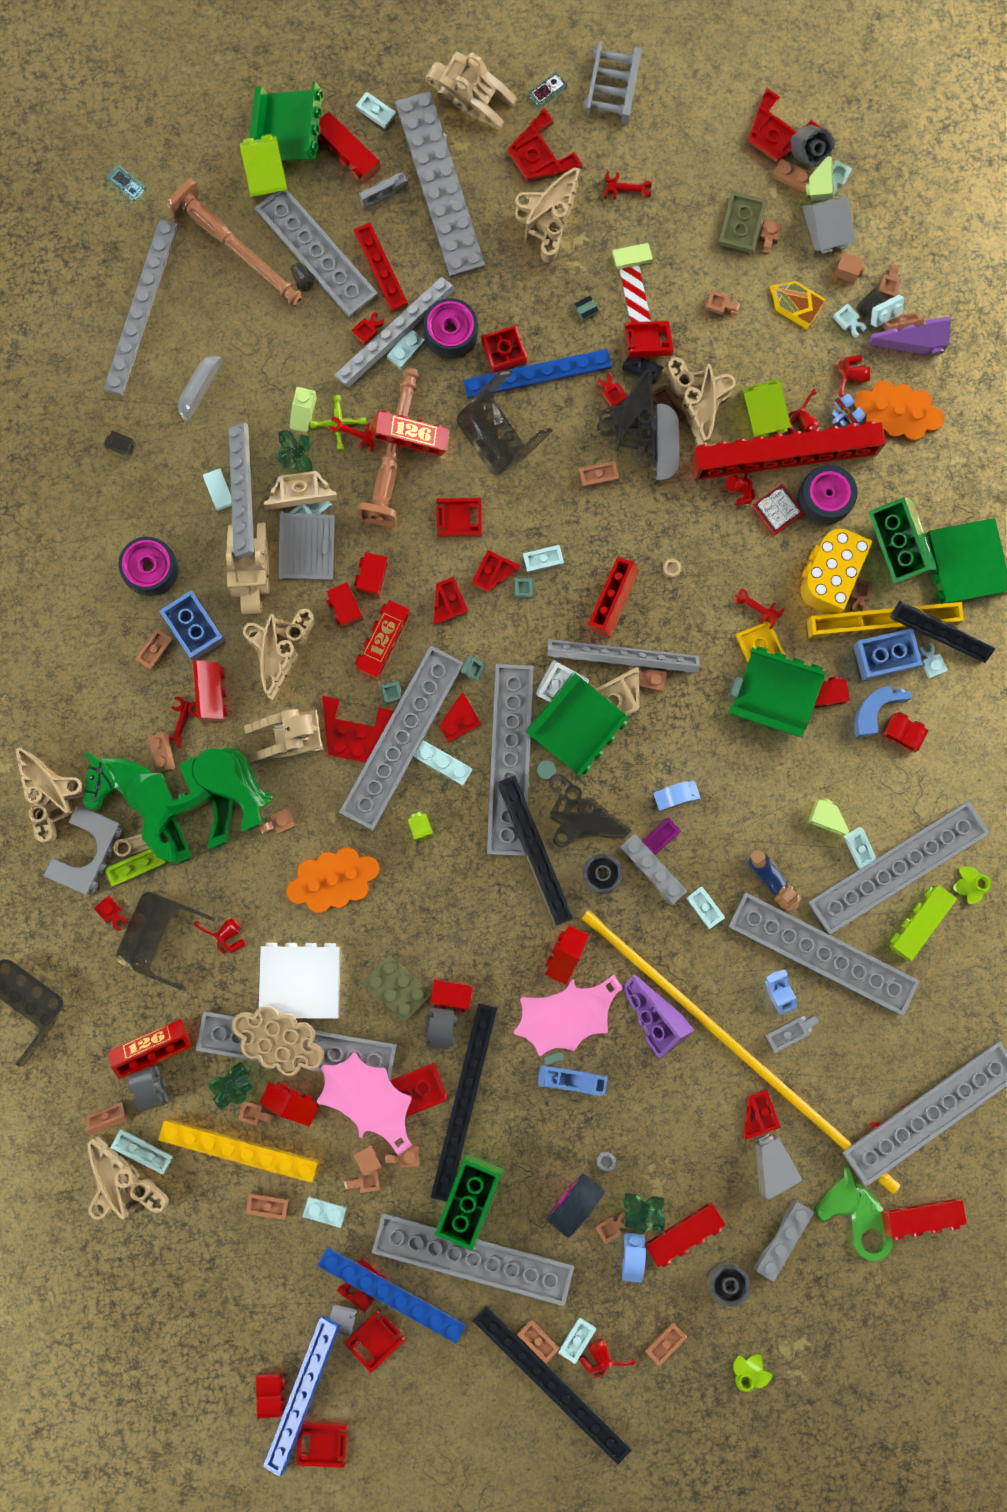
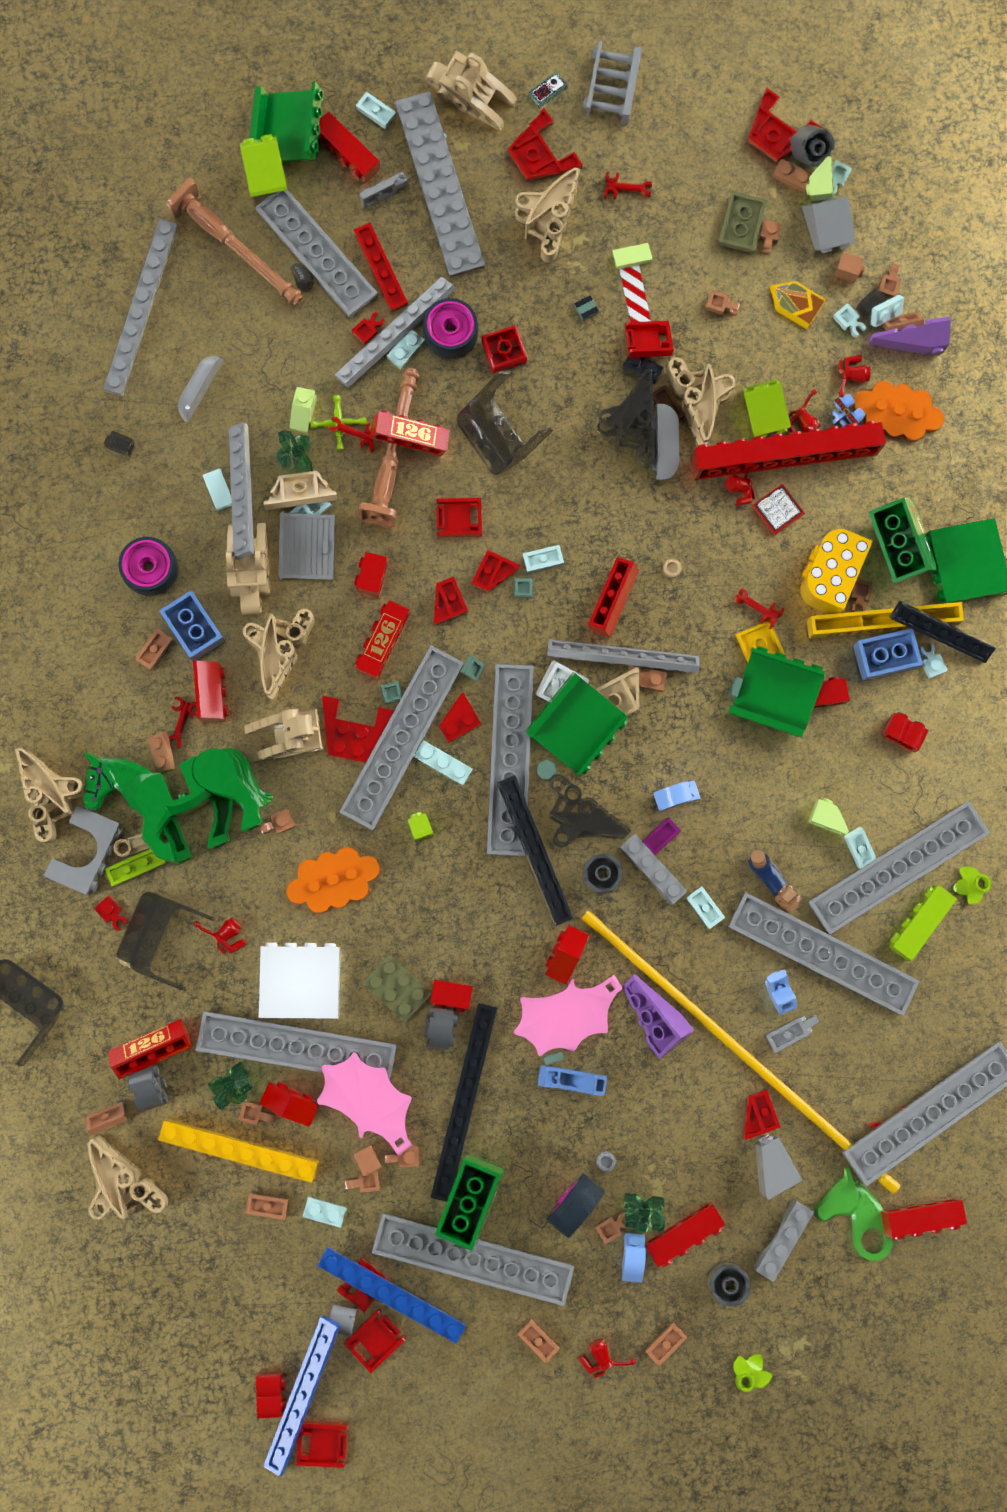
(126, 182): clear light blue tile -> none
(142, 1151): light aqua plate -> none
(277, 1040): tan plate -> none
(344, 605): red brick -> none
(423, 1087): red tile -> none
(543, 372): blue plate -> none
(552, 1384): black plate -> none
(577, 1340): light aqua plate -> none
(598, 474): nougat plate -> none
(613, 392): red plate -> none
(819, 484): wheel -> none
(866, 715): medium blue arch -> none

